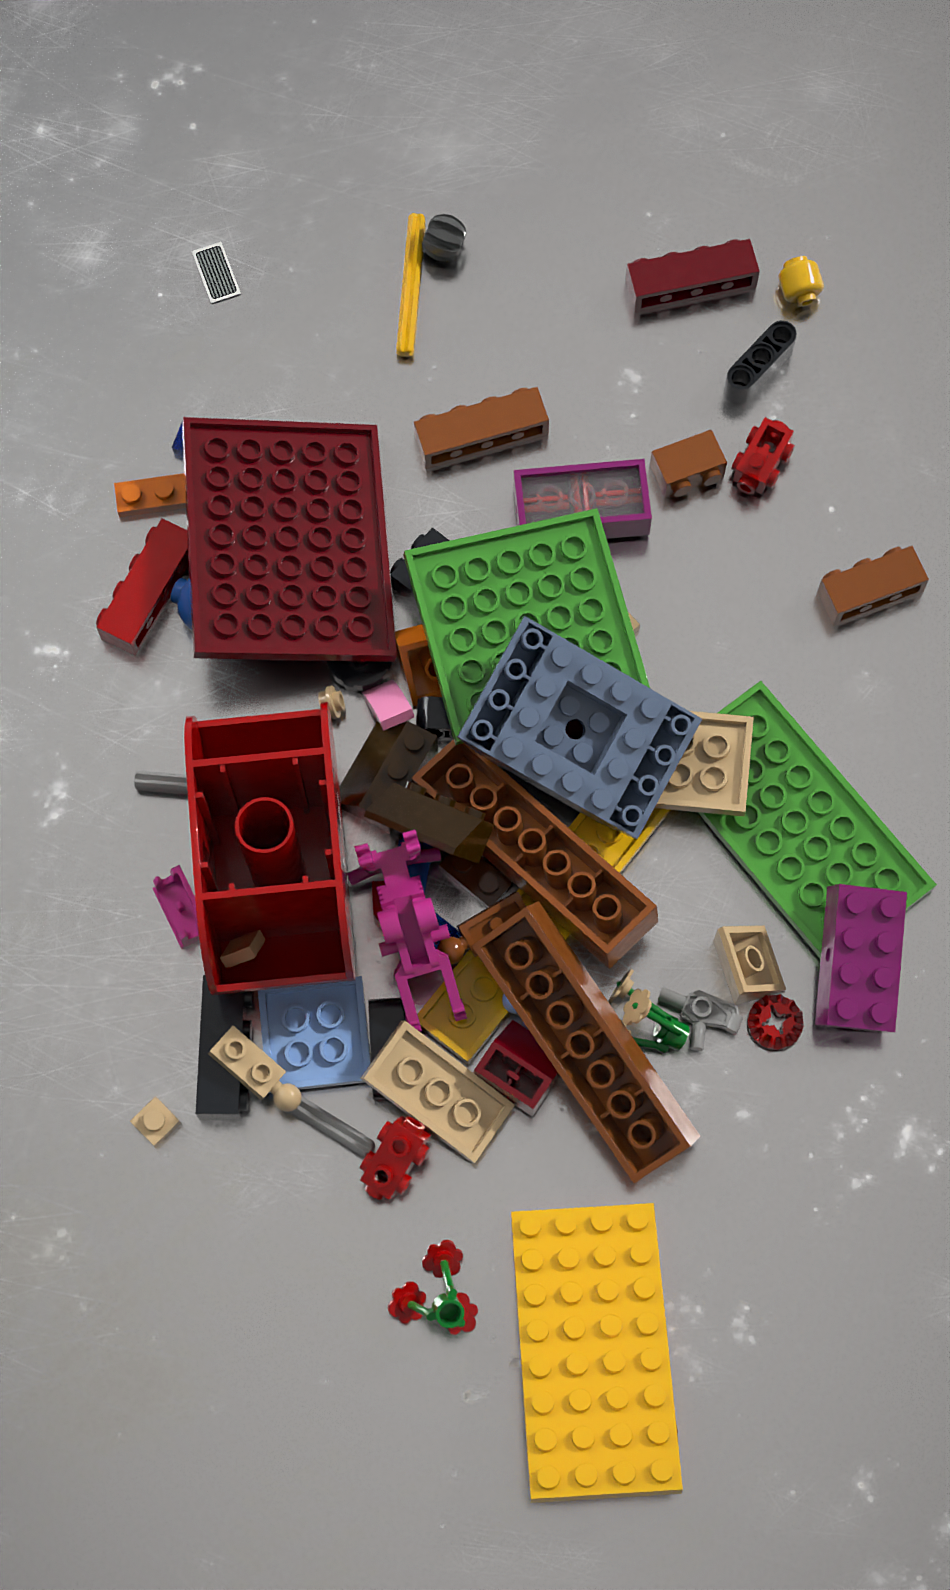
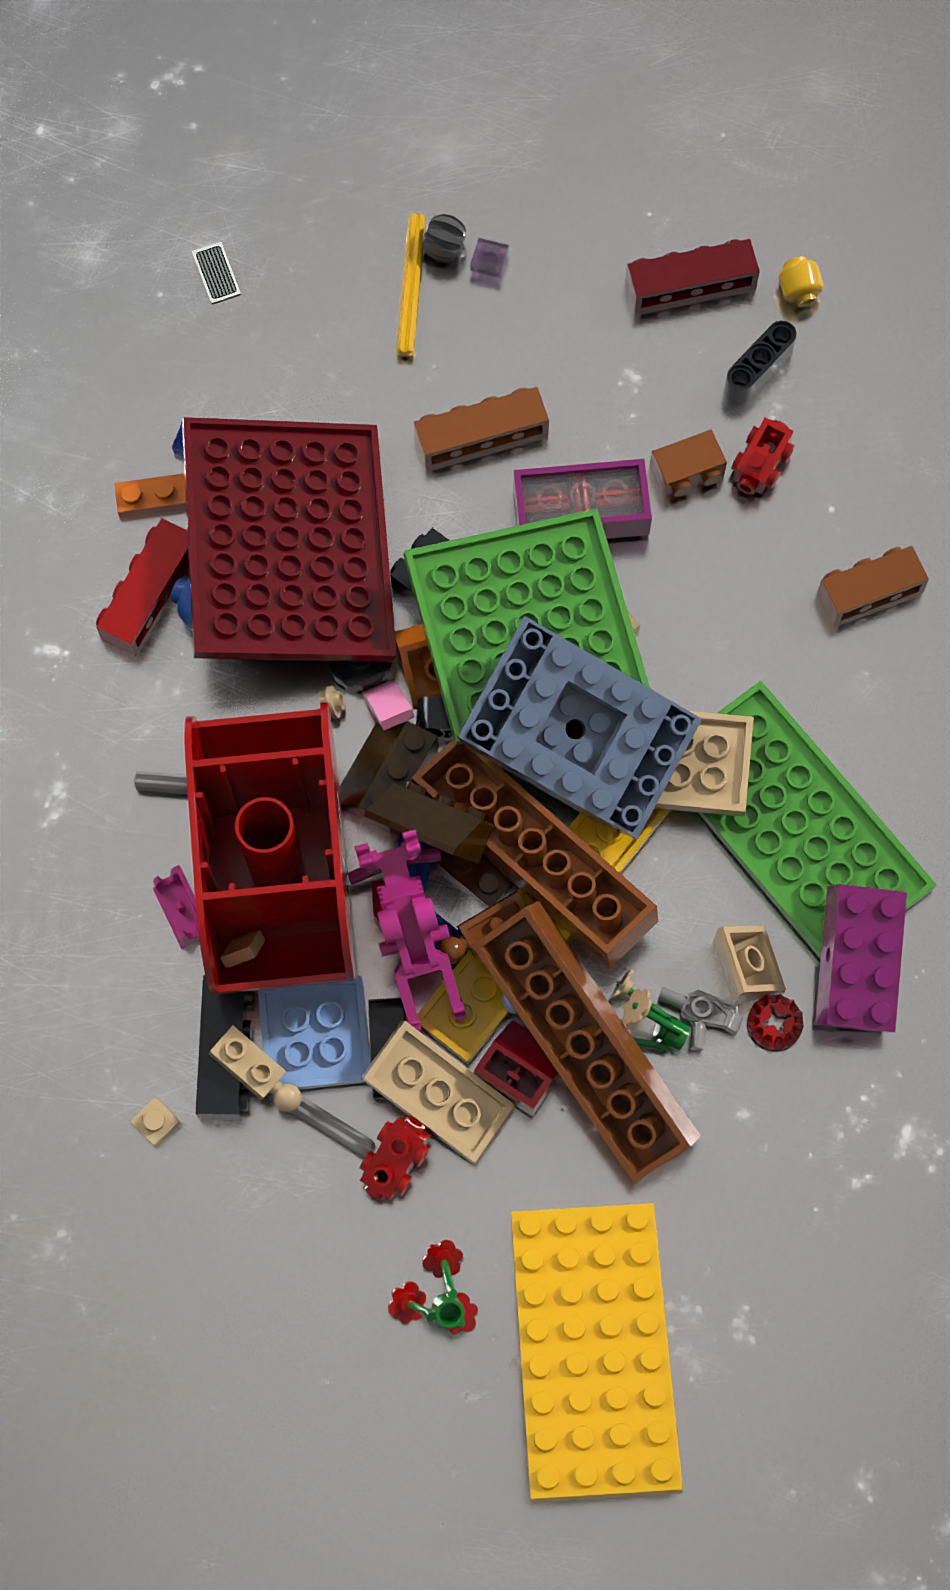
(489, 257): none -> clear purple plate

